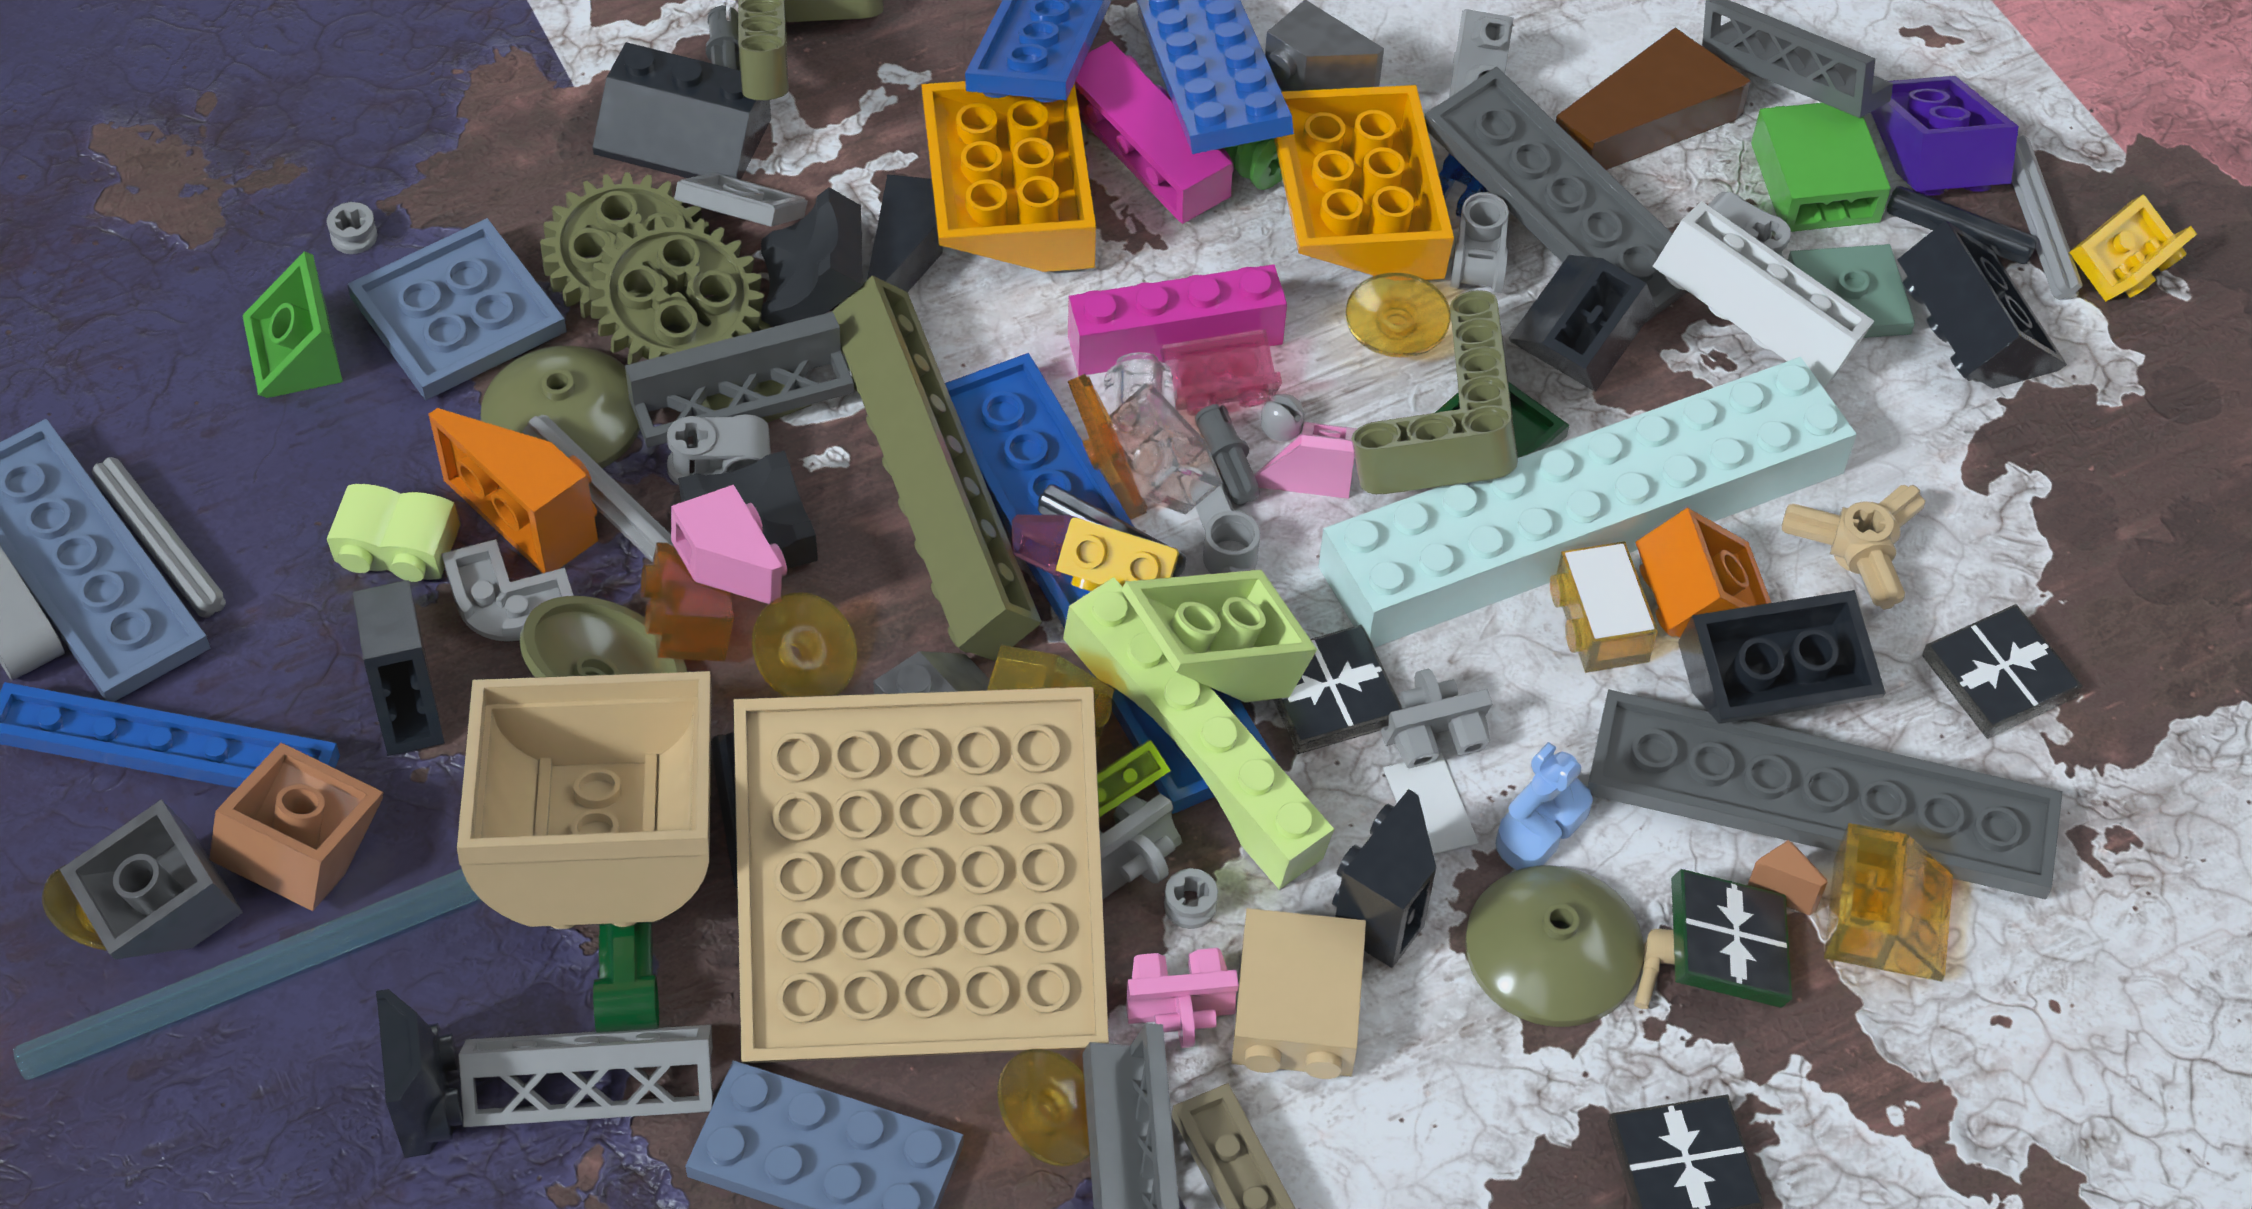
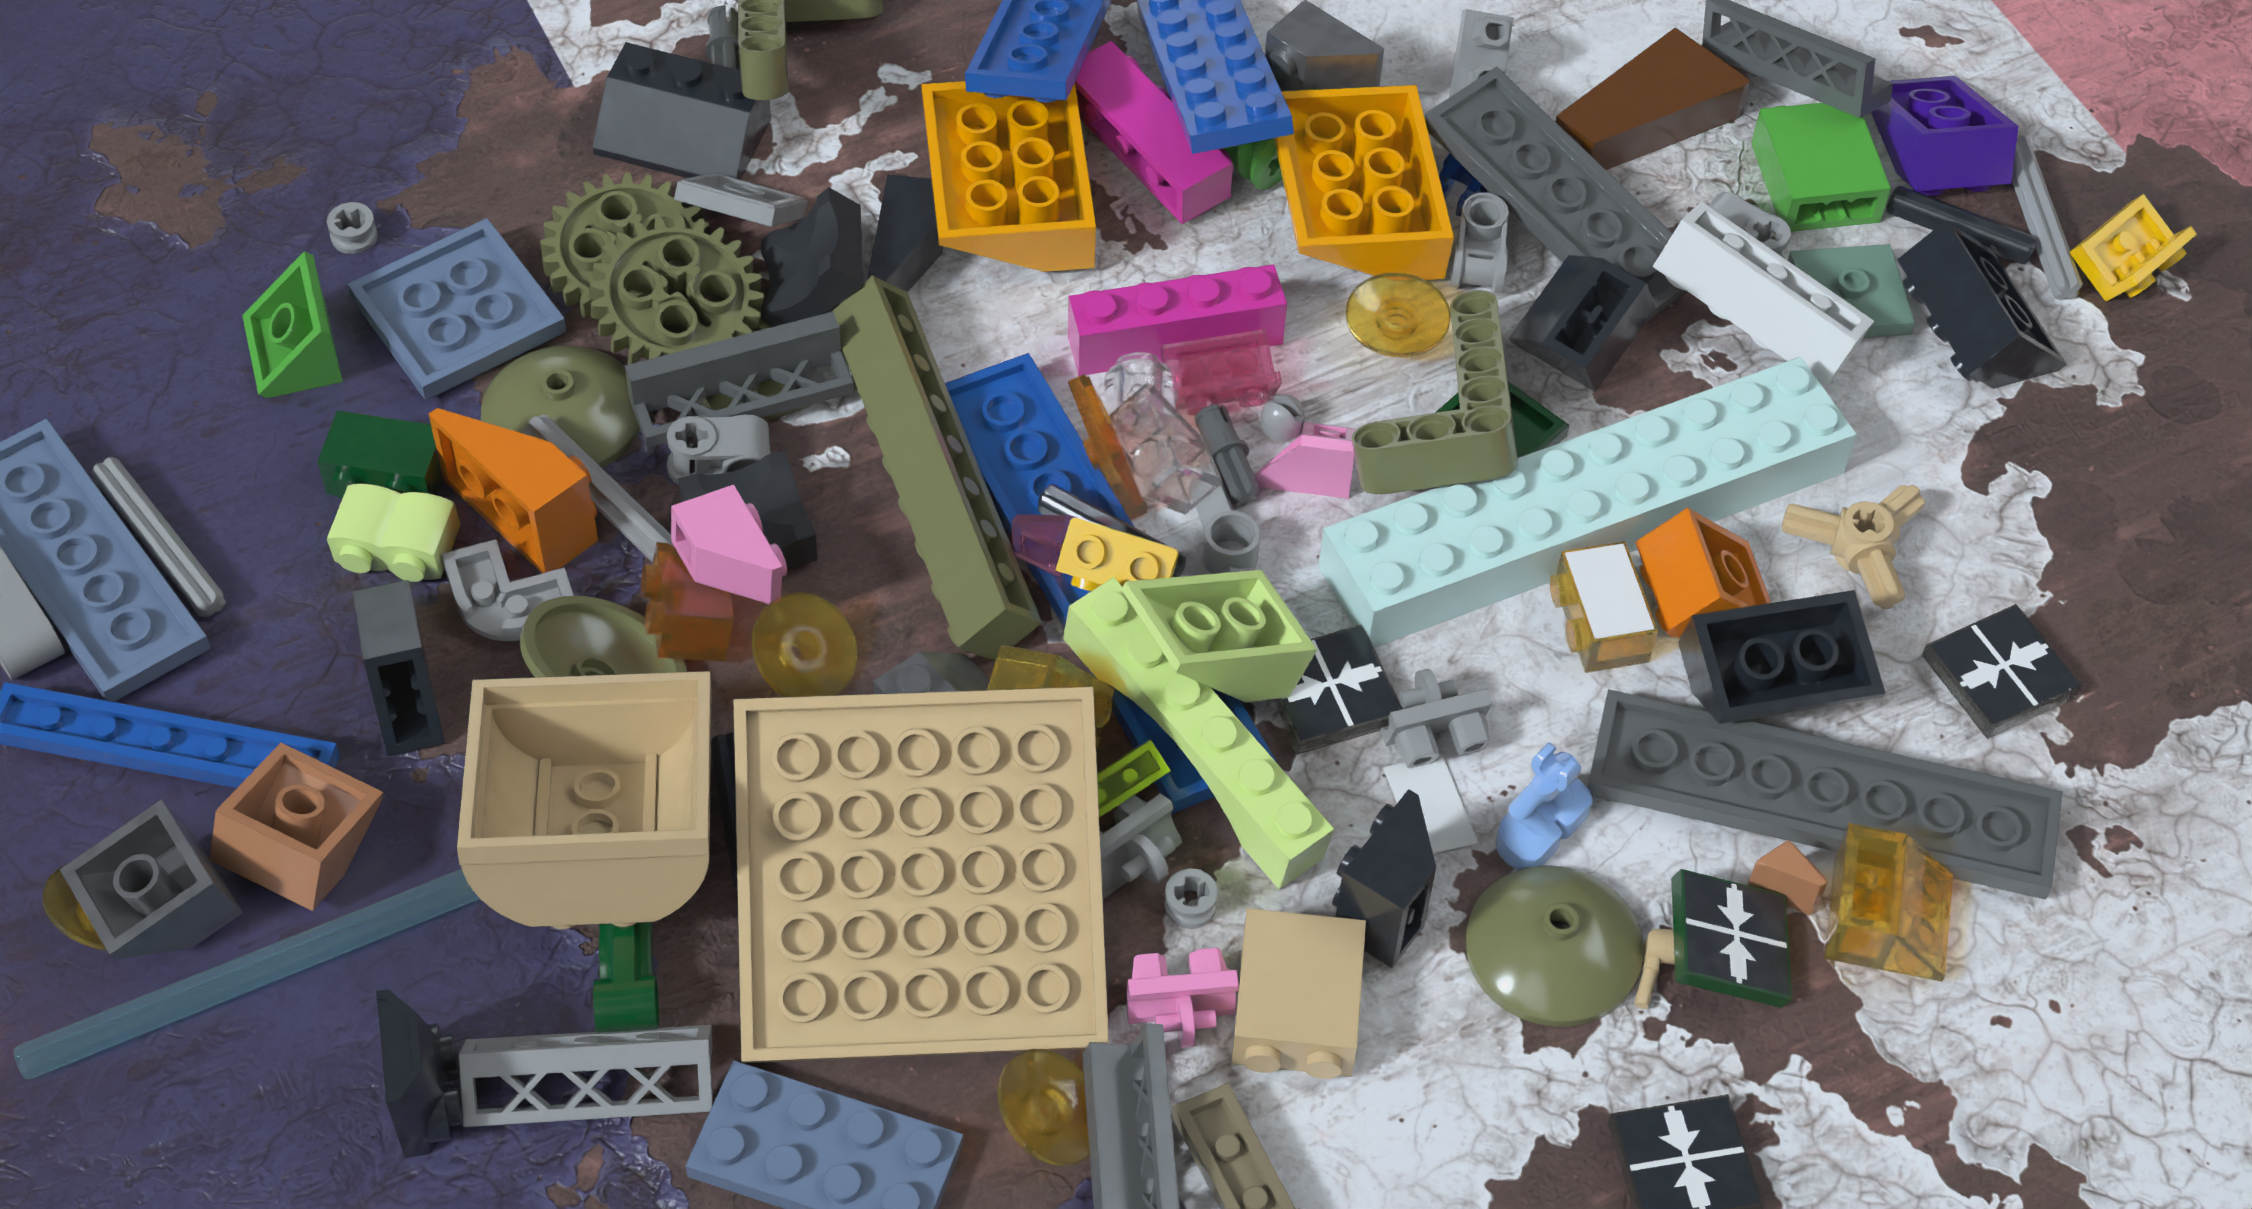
(379, 453): none -> dark green brick

